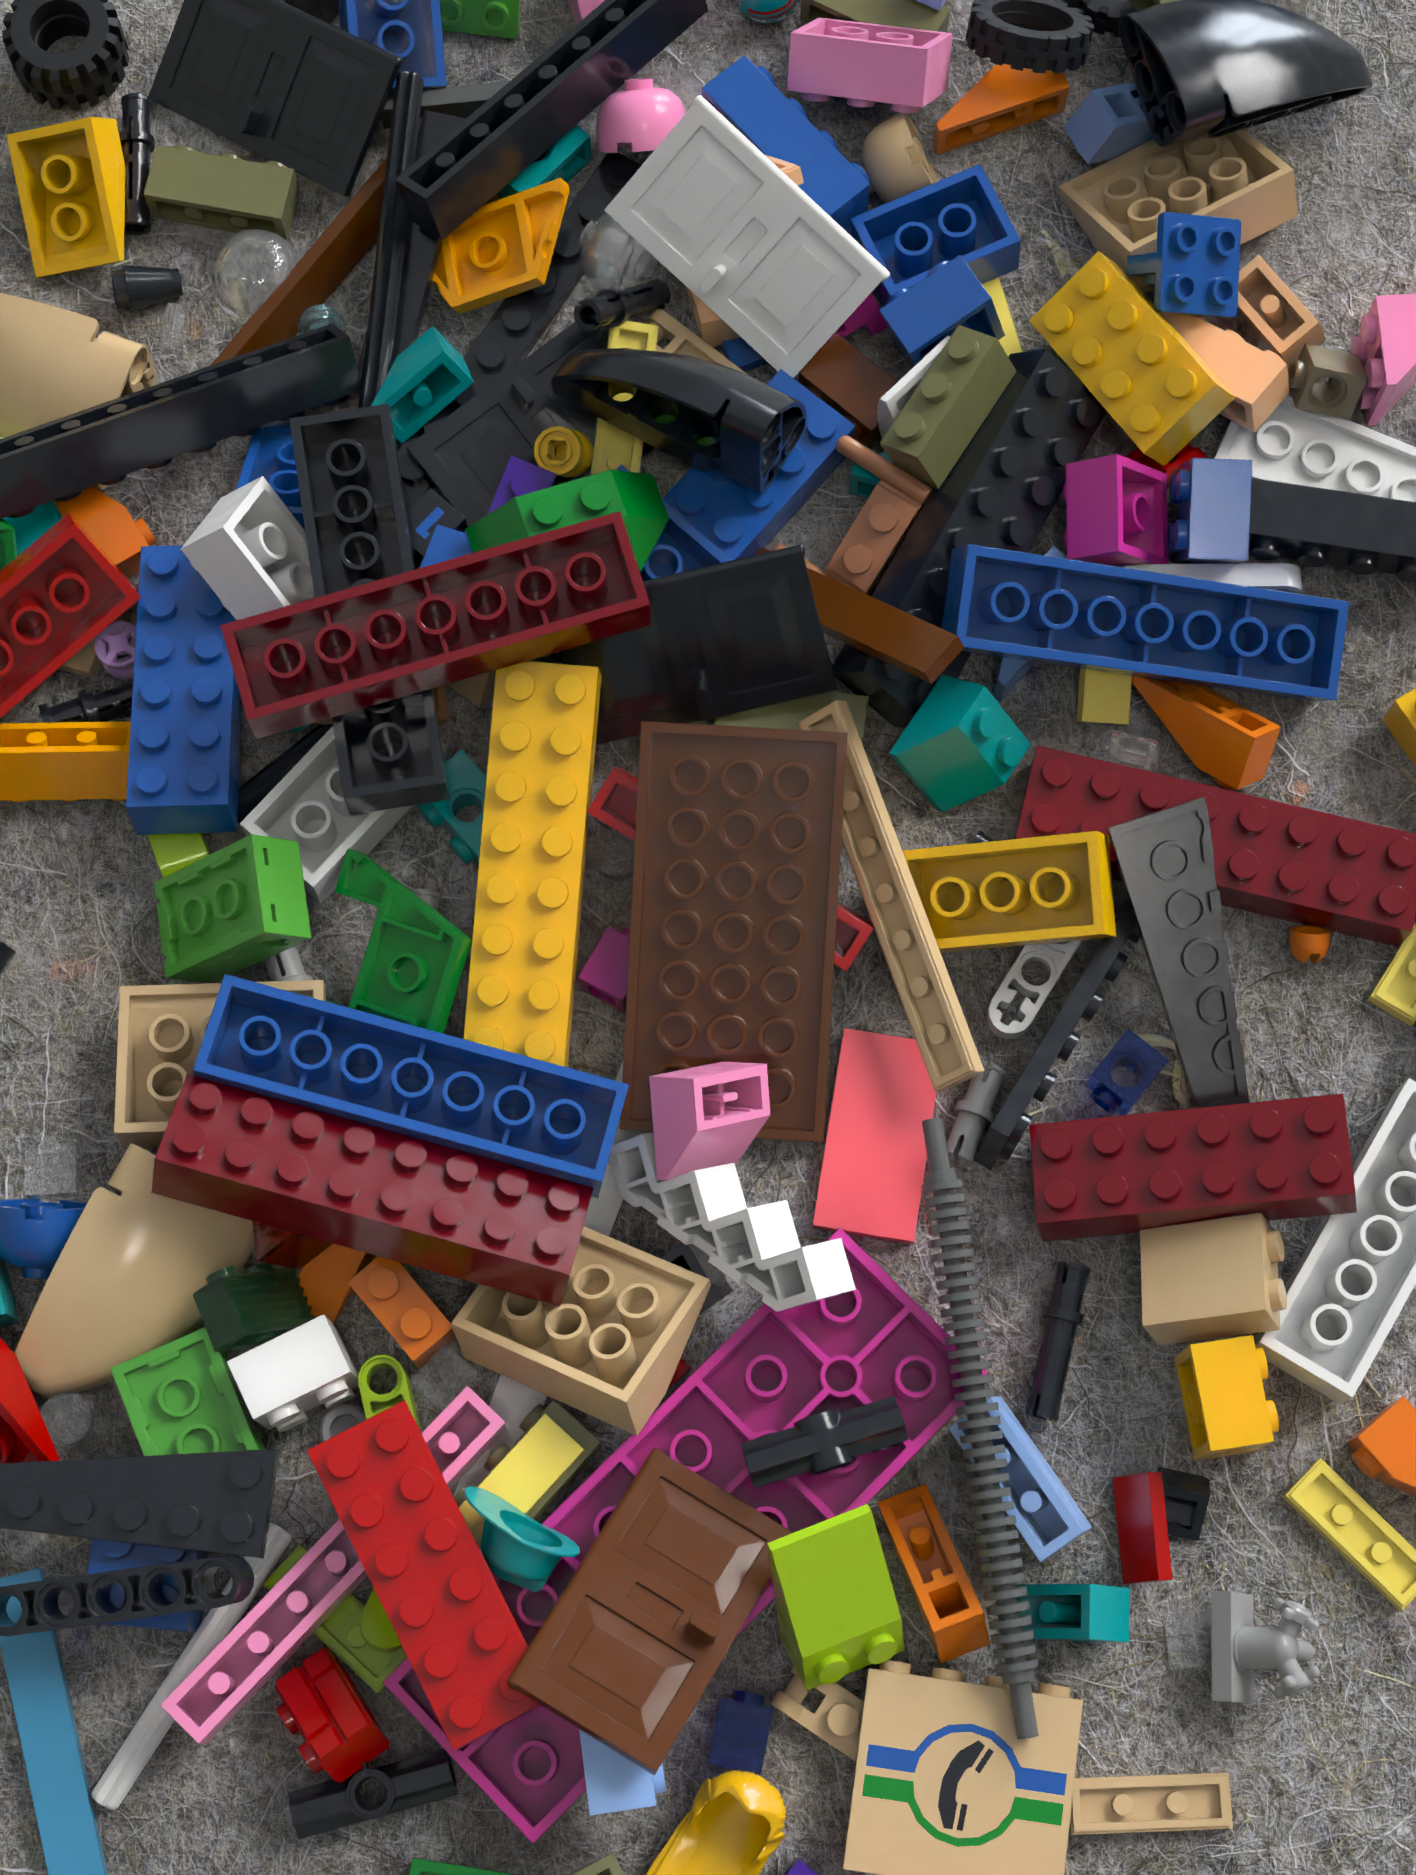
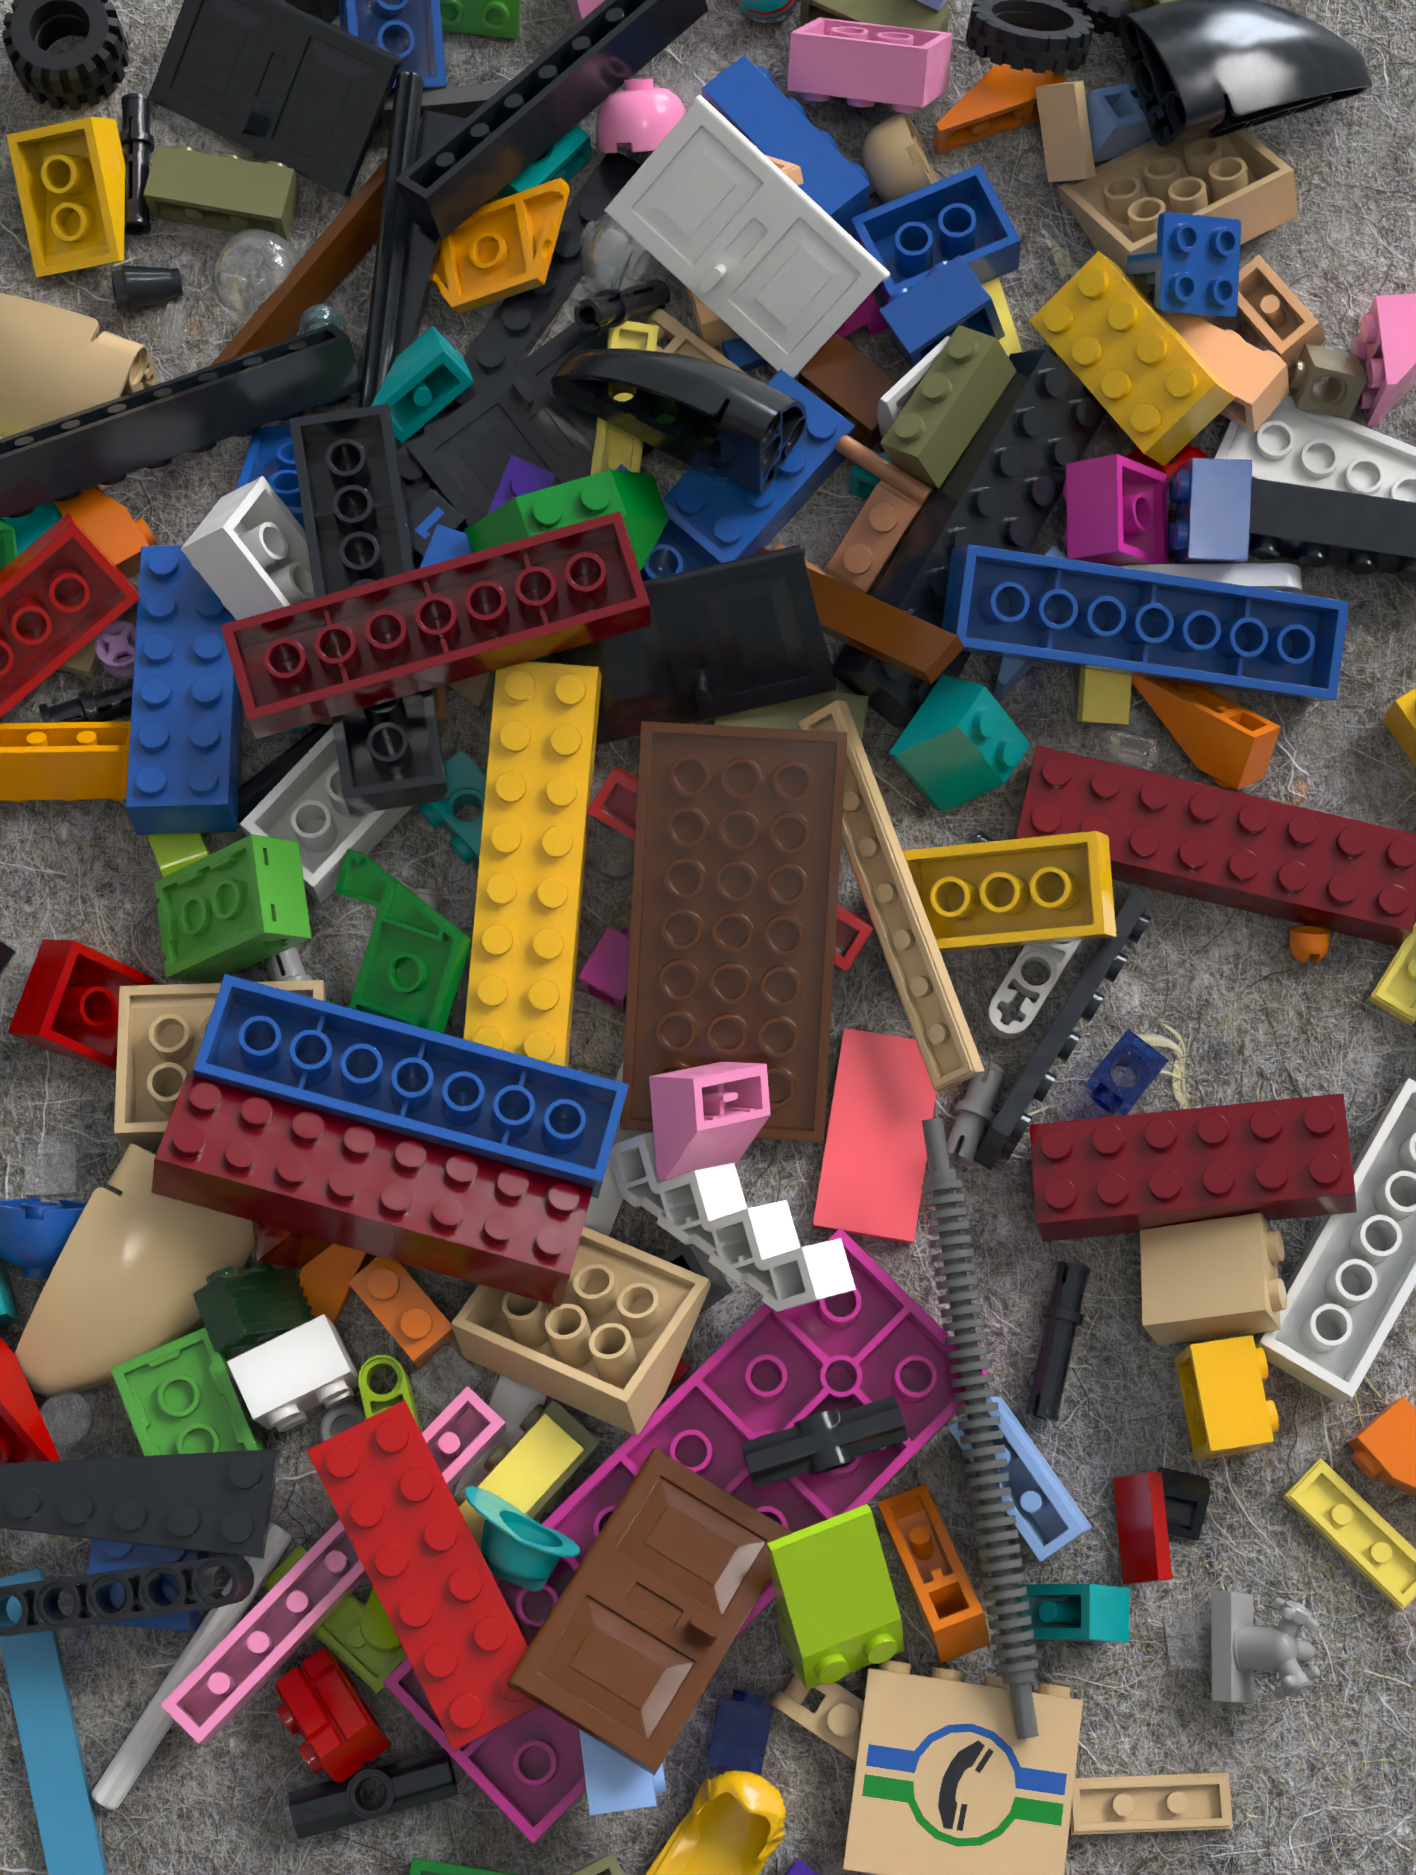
(74, 1002): none -> red slope
(571, 457): yellow wheel -> none
(1065, 131): none -> tan tile
(1177, 911): black wing -> none

